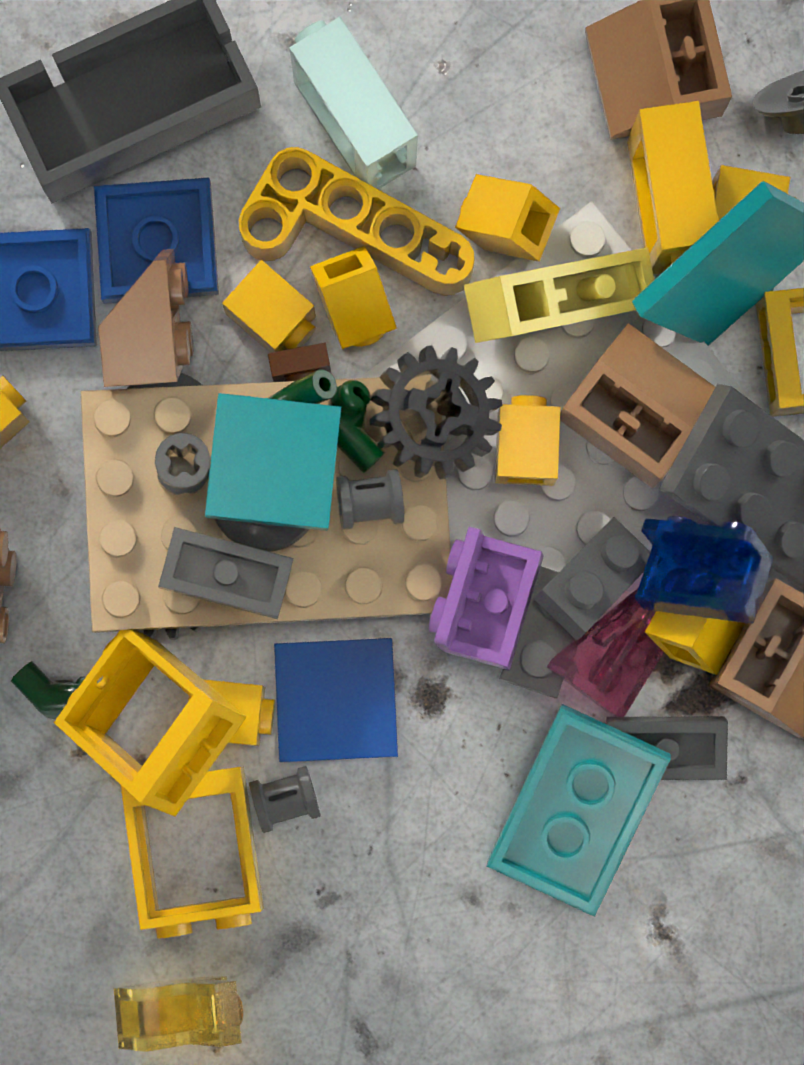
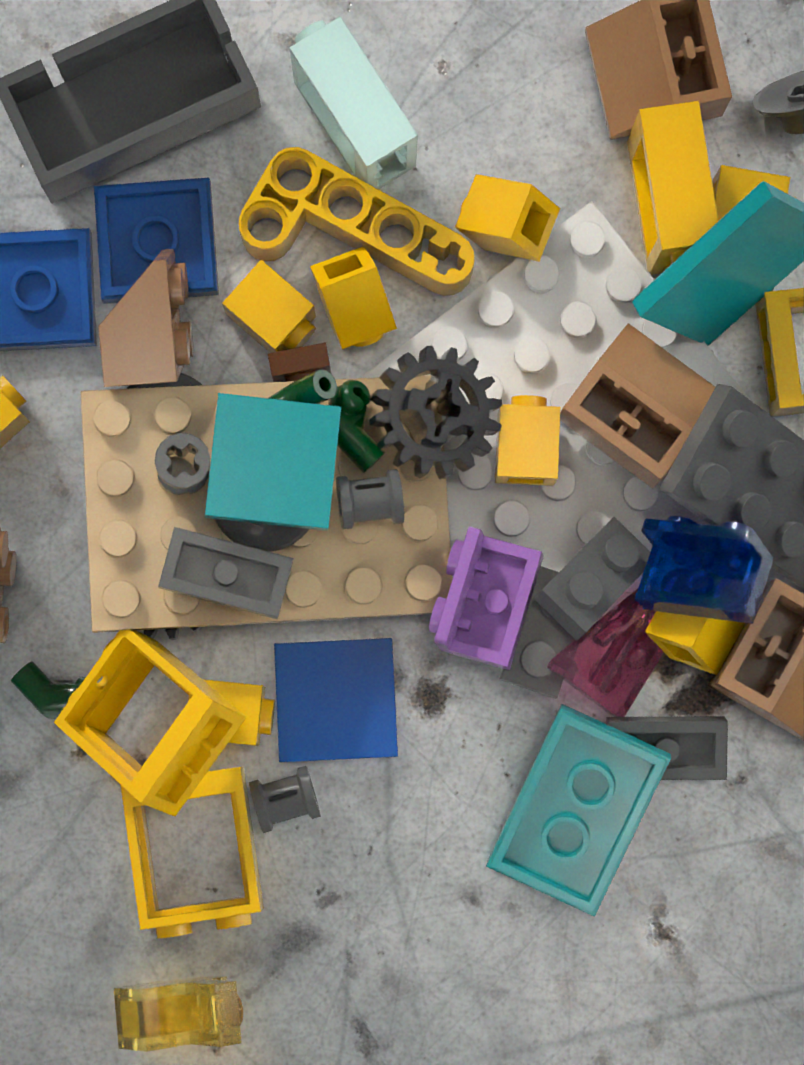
(557, 294): light yellow slope -> none

